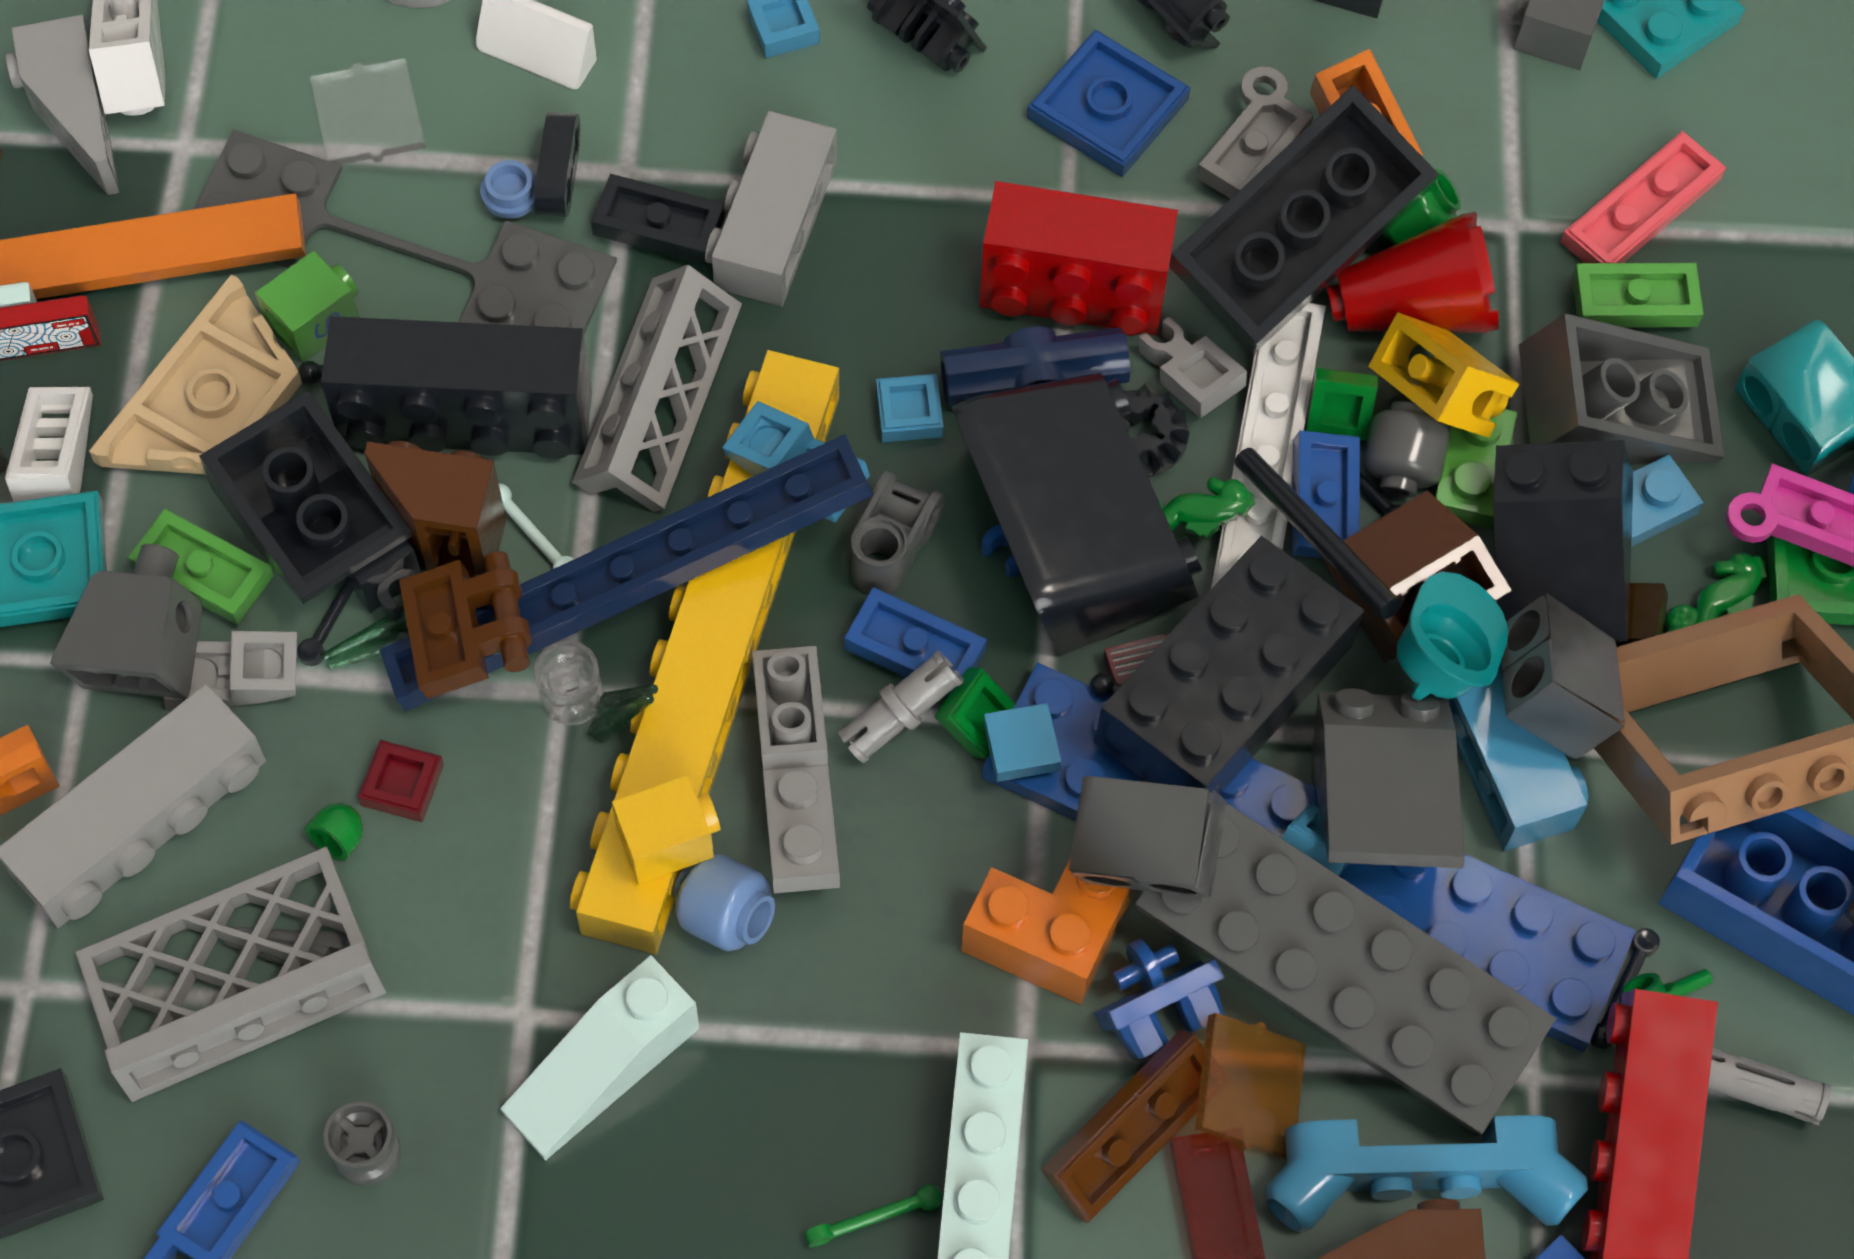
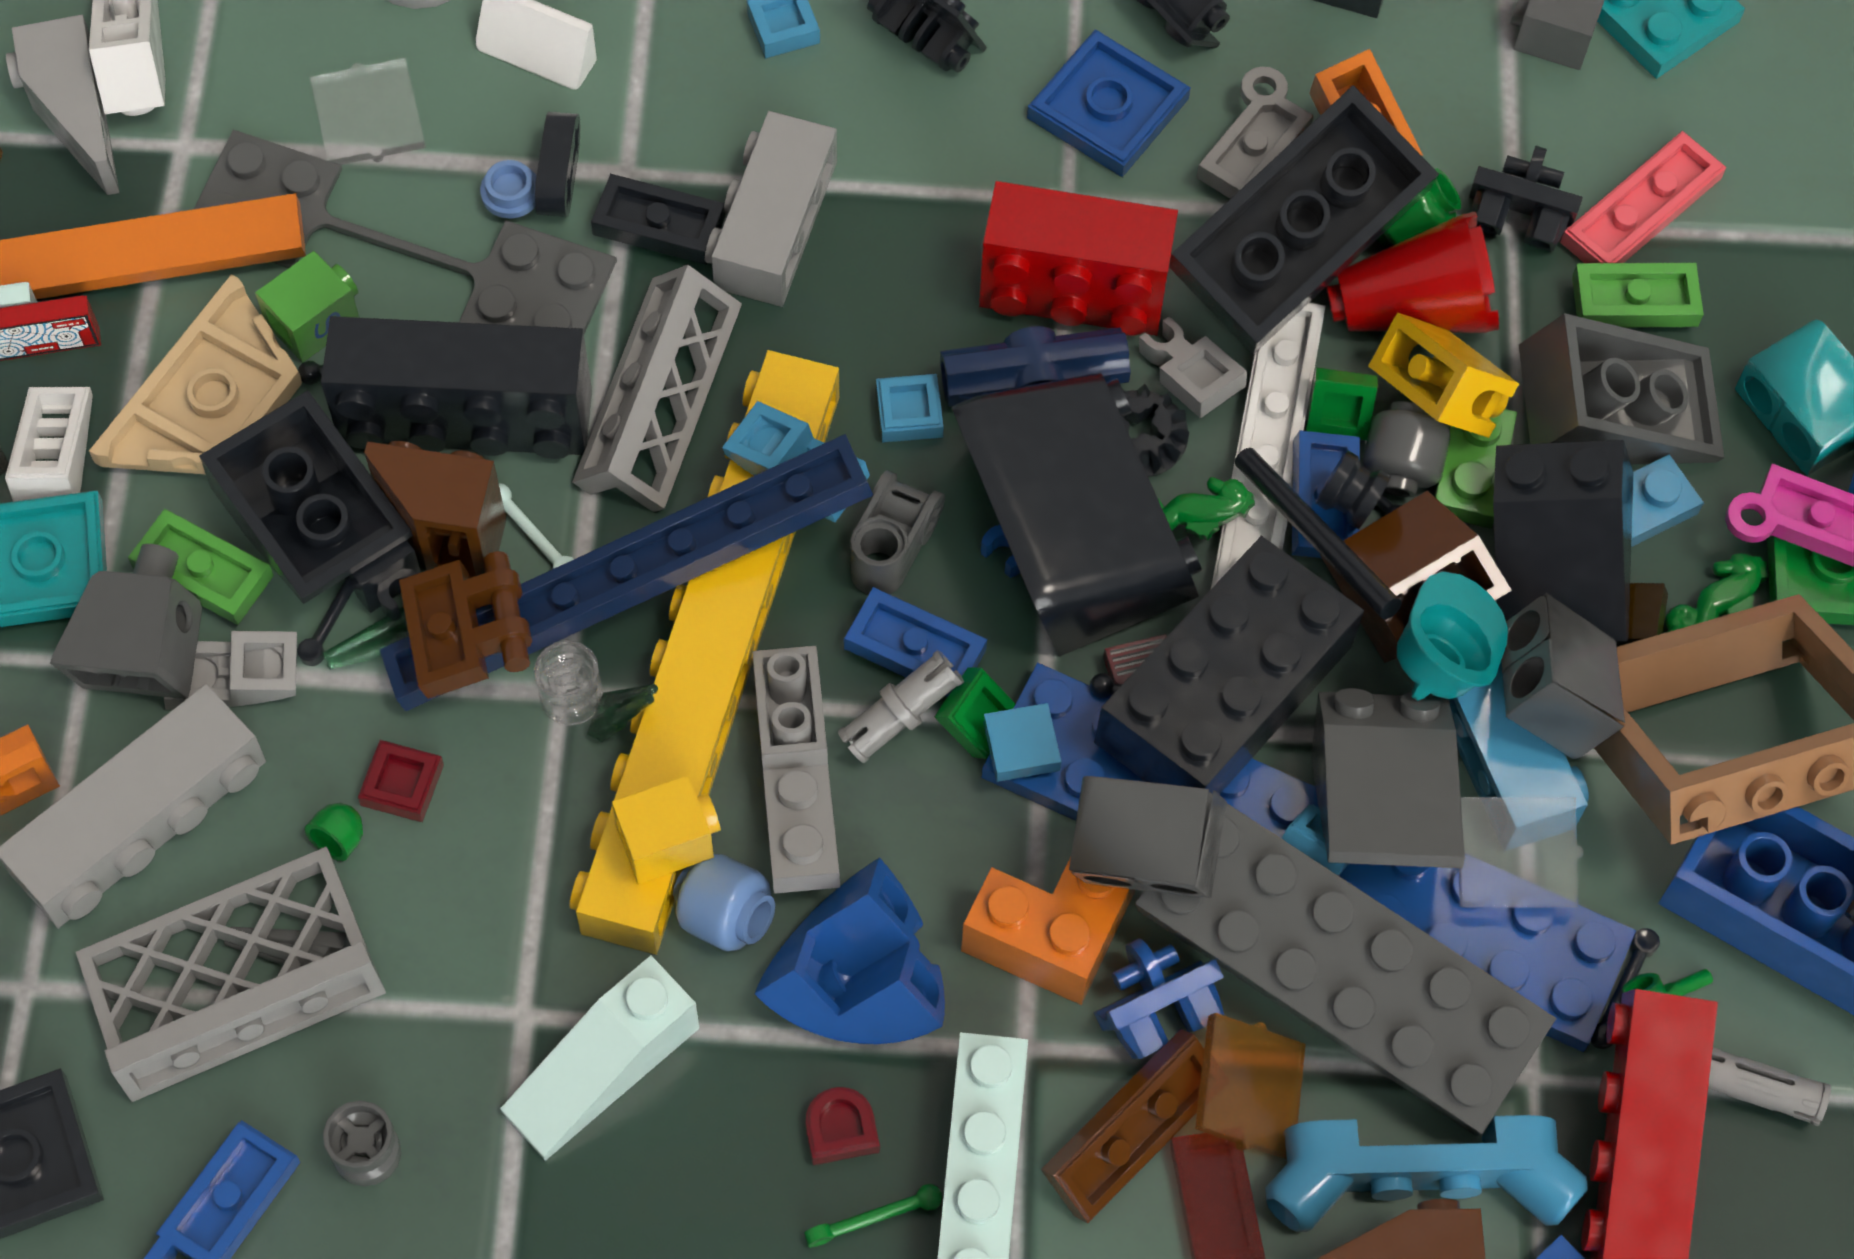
(840, 1126): none -> dark red tile
(858, 966): none -> blue brick
(1353, 489): none -> black wheel
(1519, 852): none -> clear piece
(1549, 208): none -> black hips

